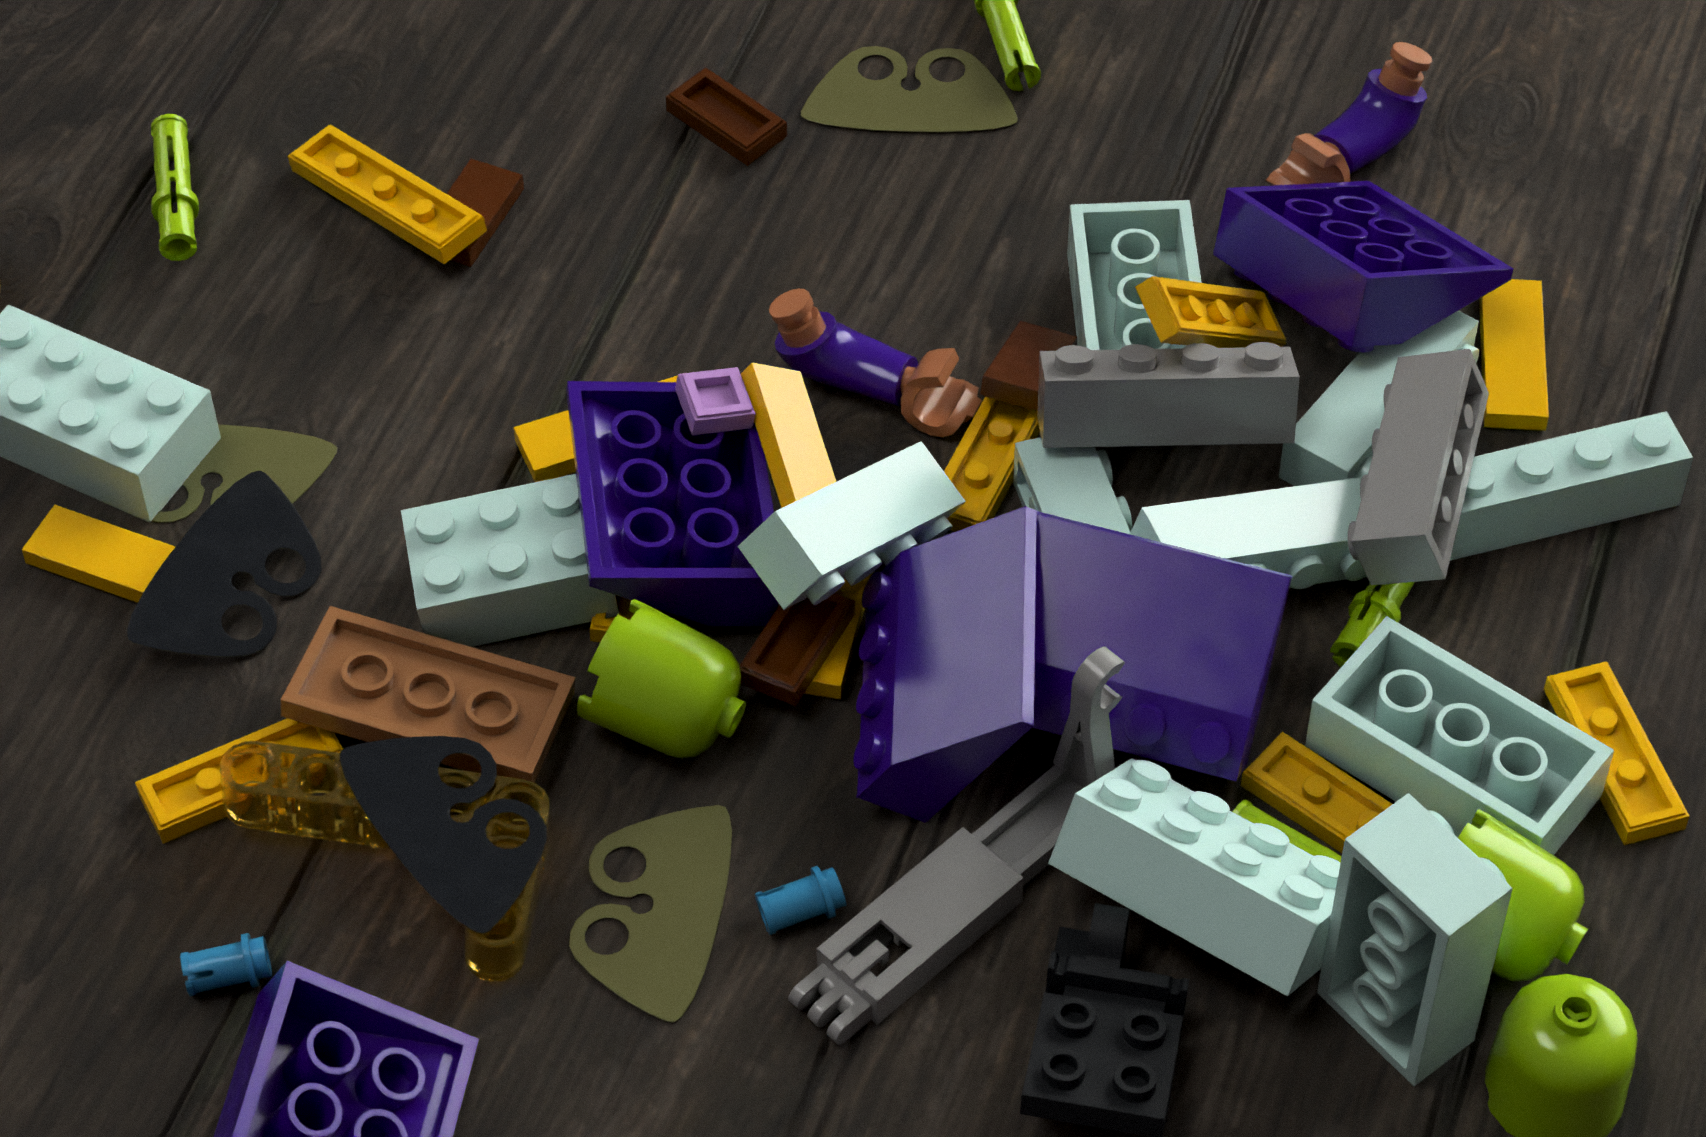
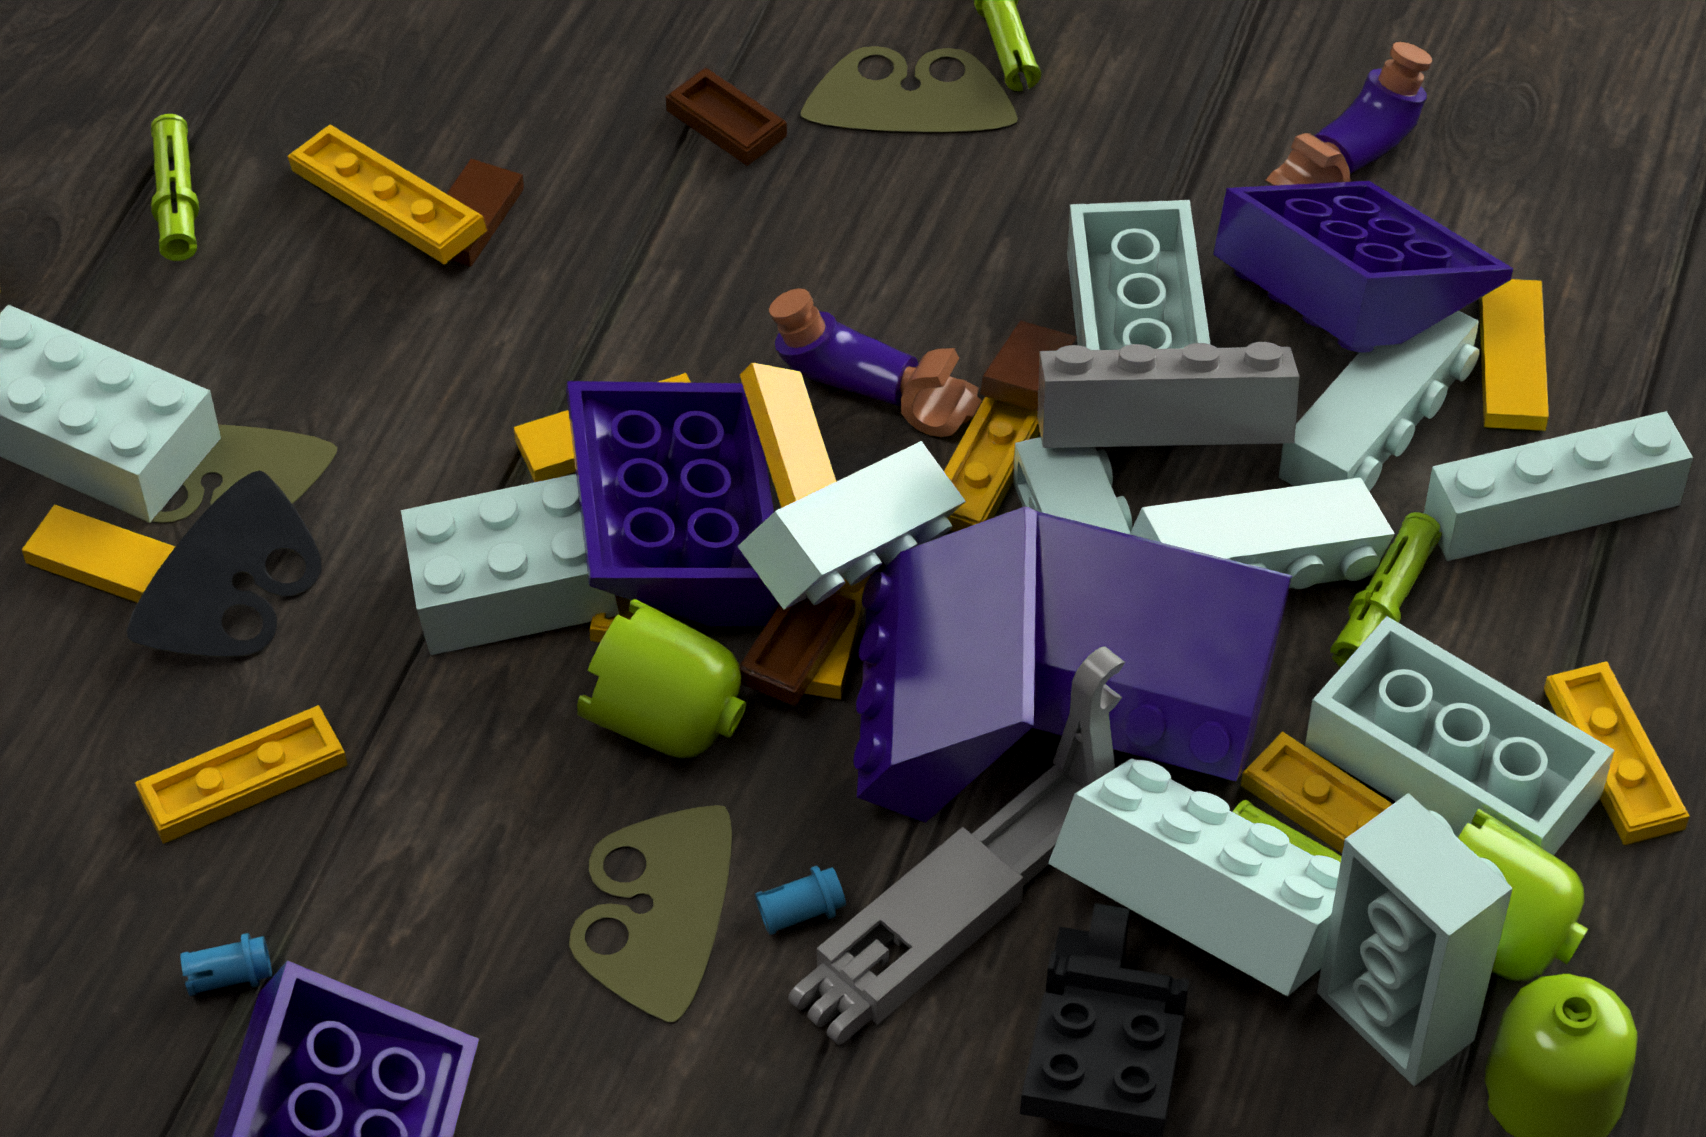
(286, 806): clear yellow beam -> none
(404, 683): medium nougat plate -> none
(450, 859): black piece -> none
(715, 401): lavender tile -> none
(1208, 313): yellow tile -> none
(1419, 468): light grey brick -> none

